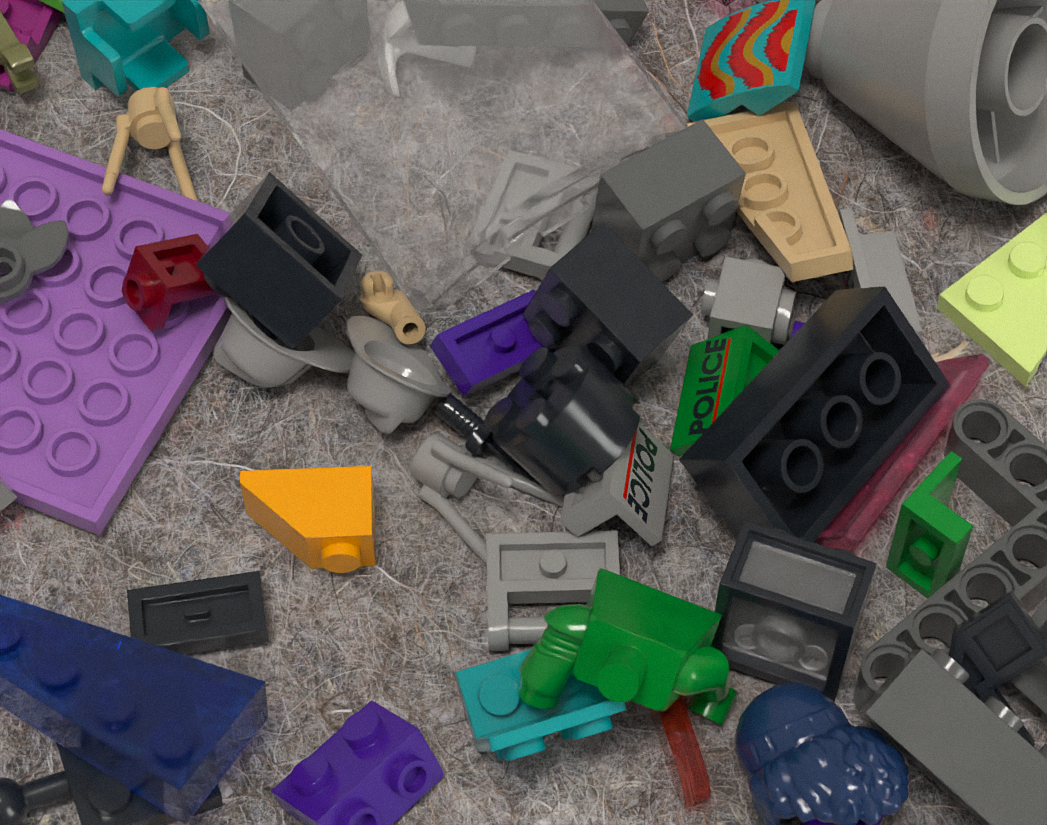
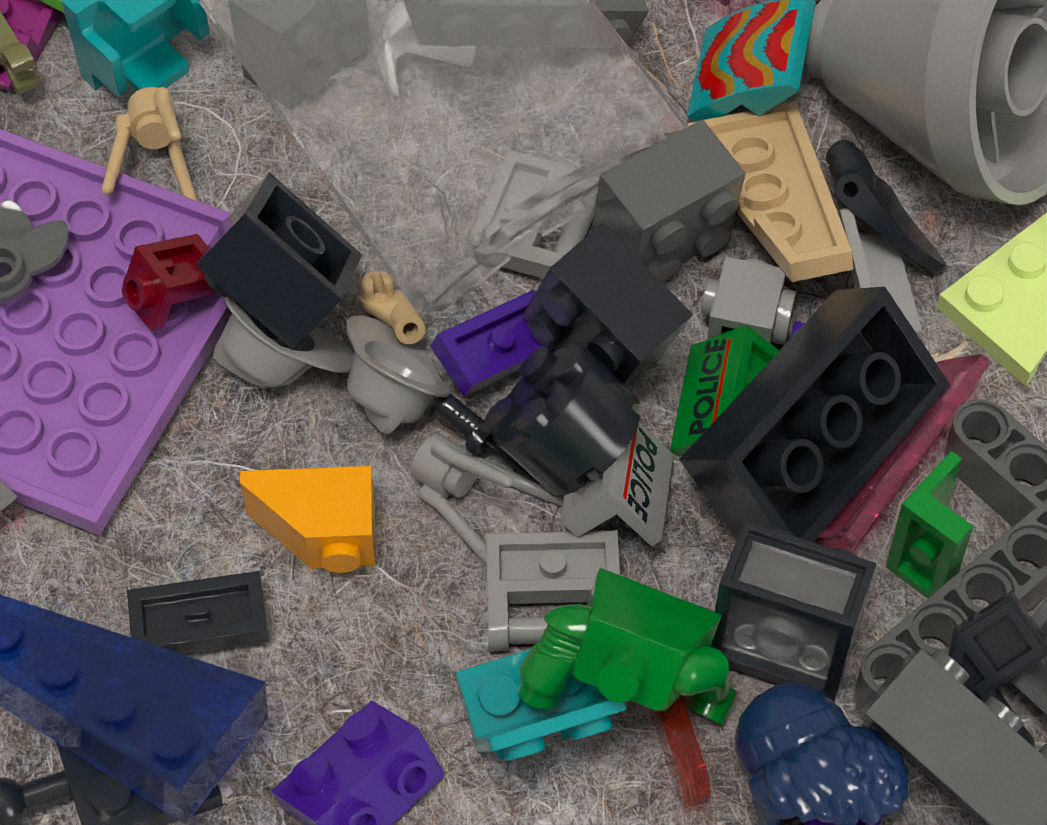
(878, 204): none -> black arm

